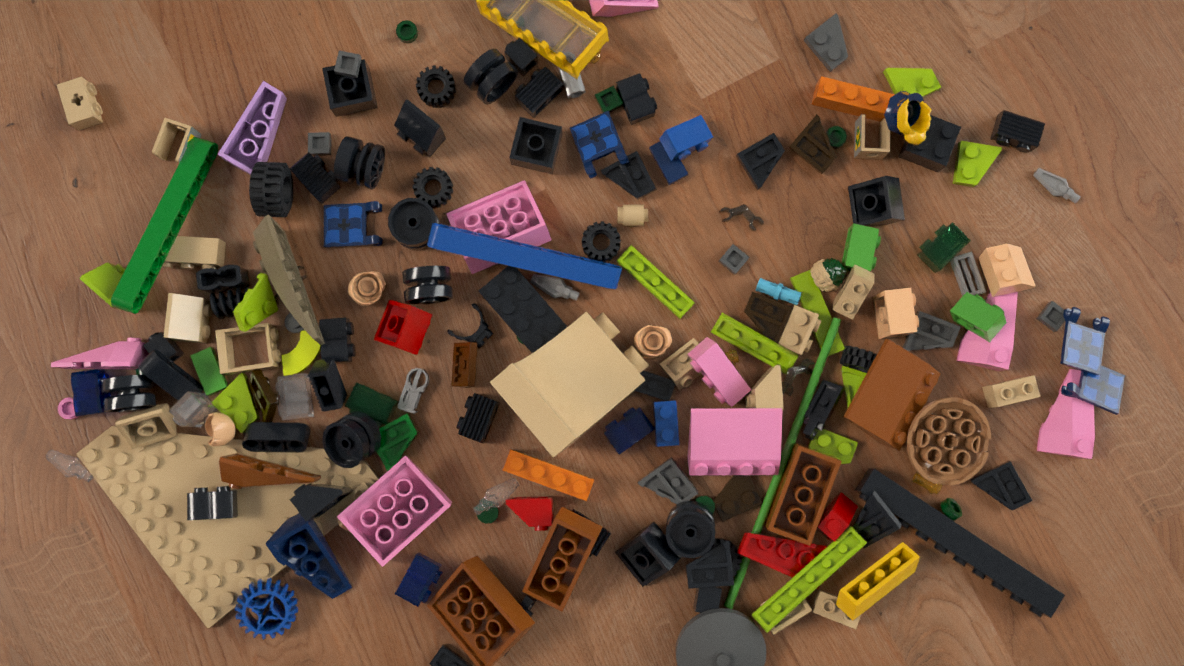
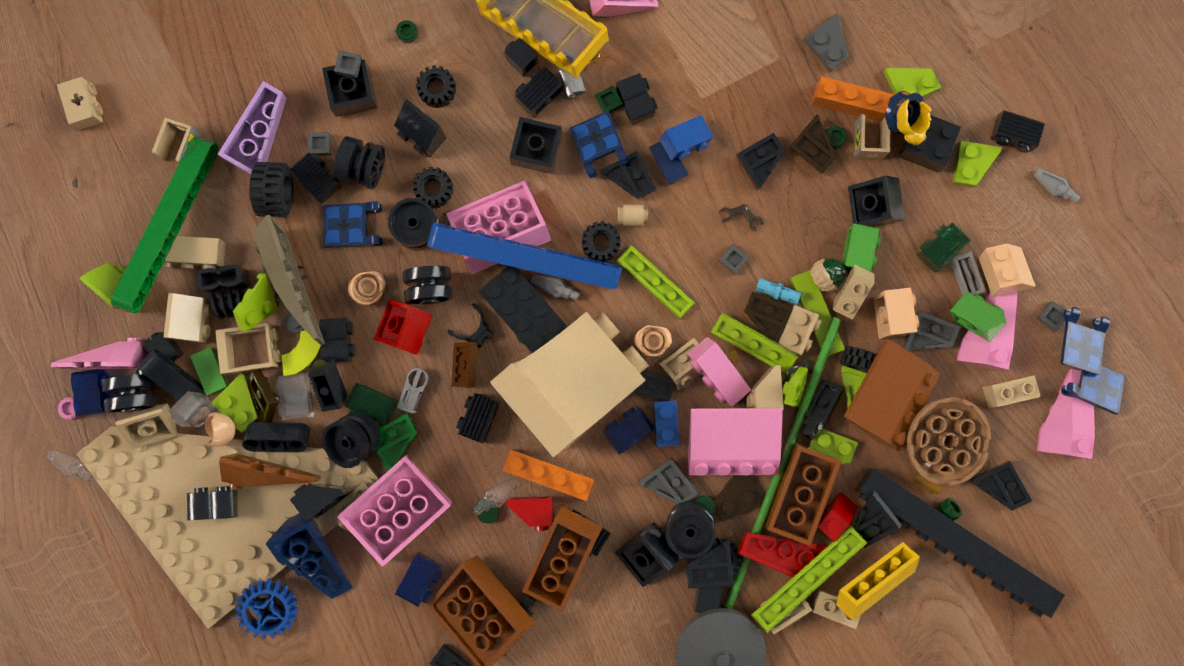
(490, 76): black wheel -> none
(794, 388): none -> lime wing

